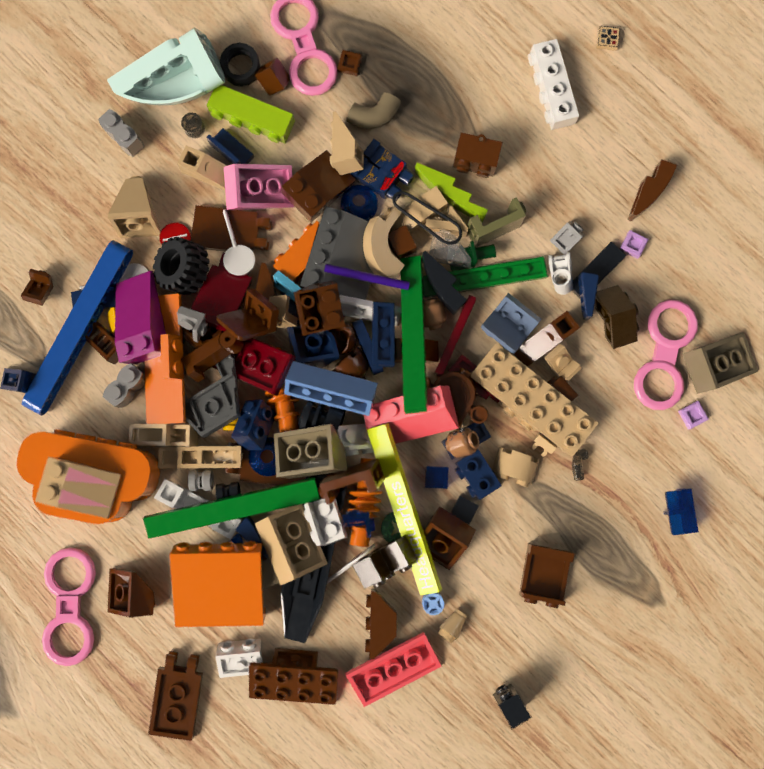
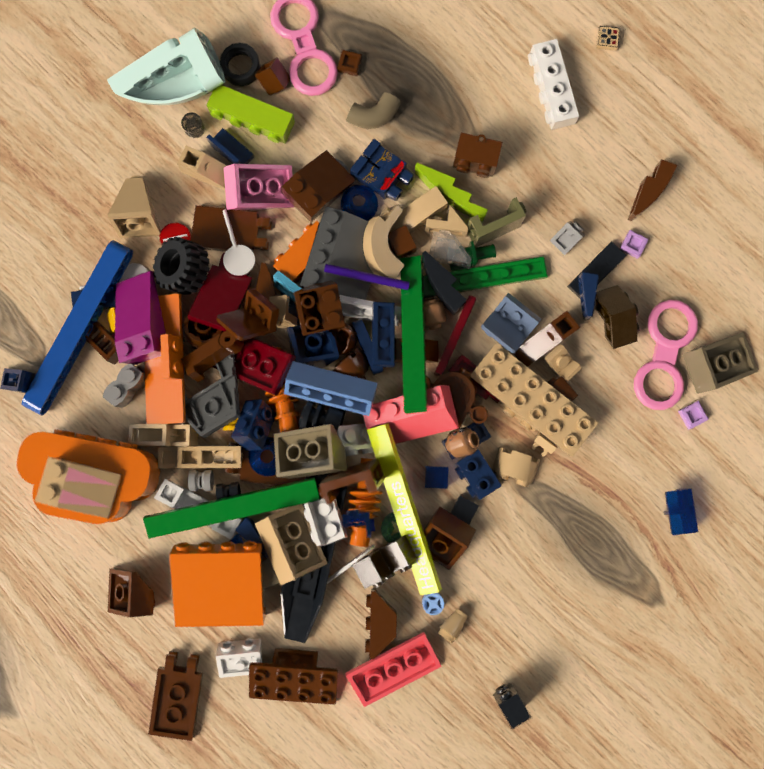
(38, 287): reddish brown bracket -> none
(68, 606): bright pink bar -> none
(121, 133): light grey brick -> none
(193, 320): light grey bracket -> none
(346, 152): tan slope -> none
(422, 225): black piece -> none
(545, 575): reddish brown panel -> none
(560, 270): white piece -> none
(577, 466): clear smoke arm -> none

